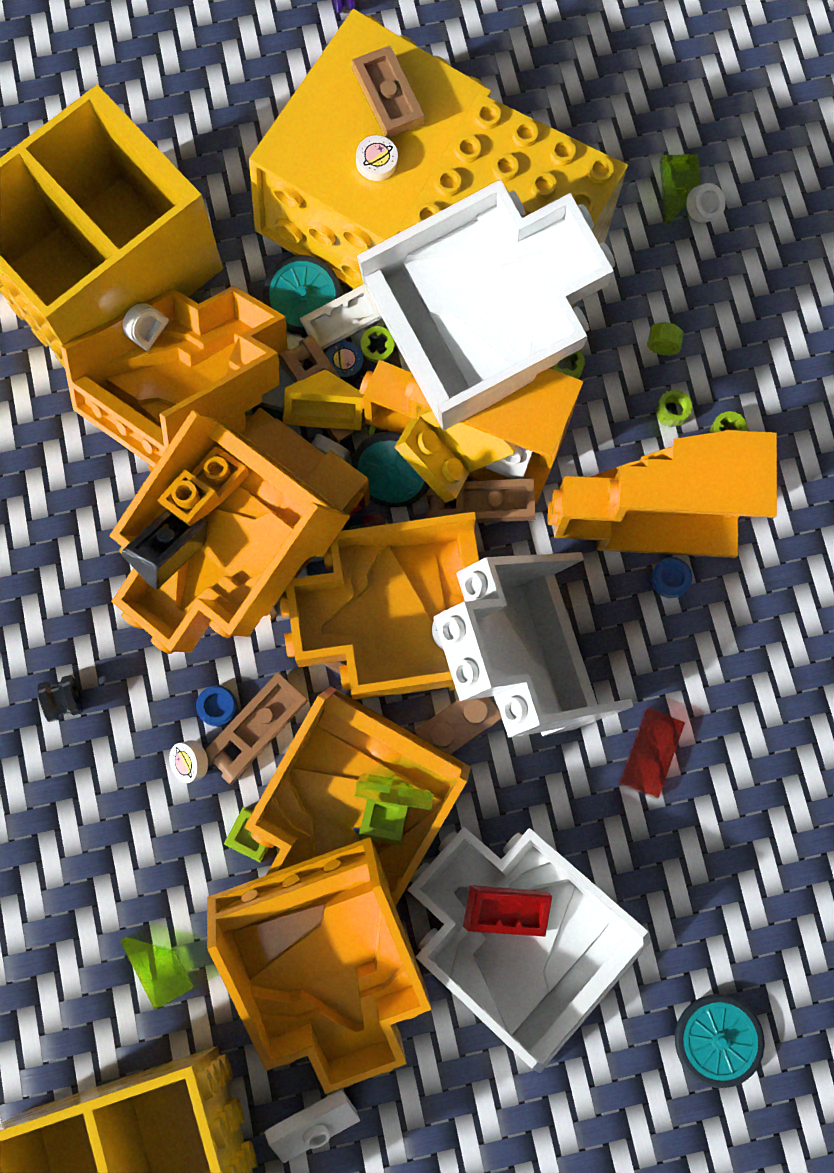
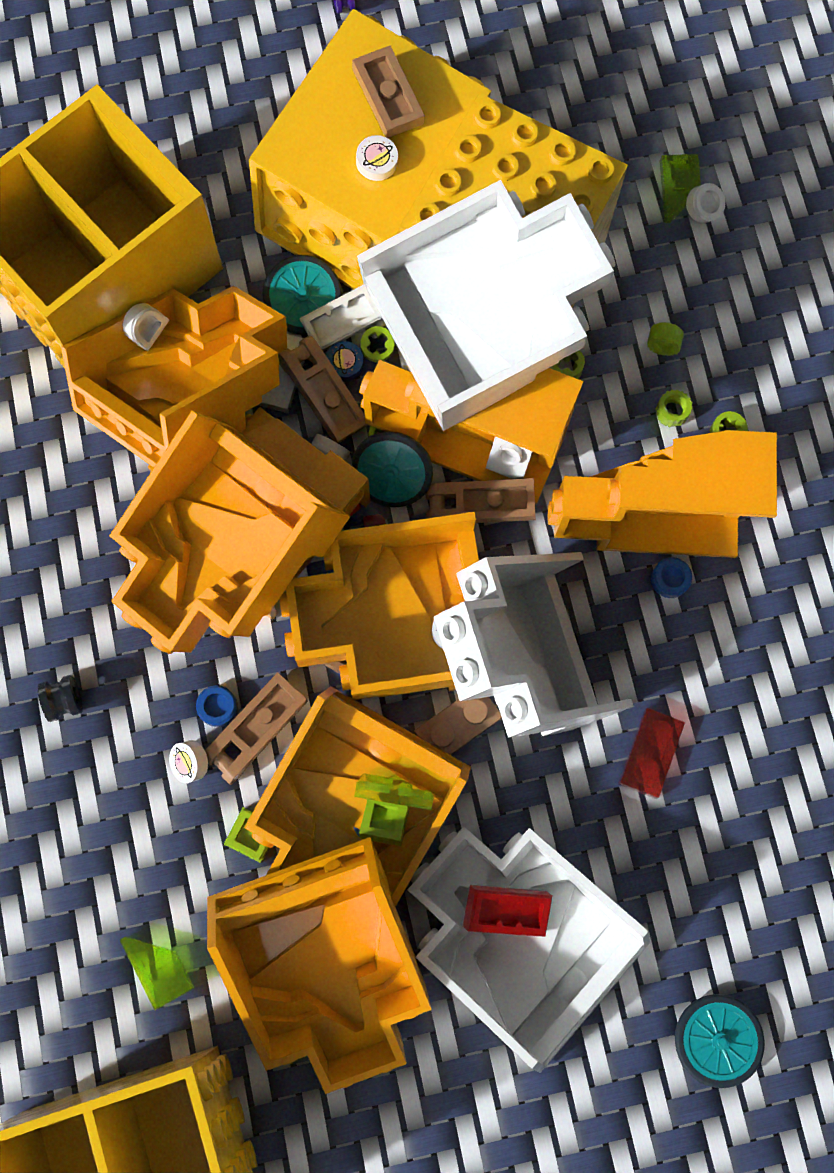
(164, 547): black slope -> none
(200, 492): light orange slope -> none
(312, 1126): white plate -> none
(323, 403): yellow slope -> none
(448, 455): yellow bracket -> none

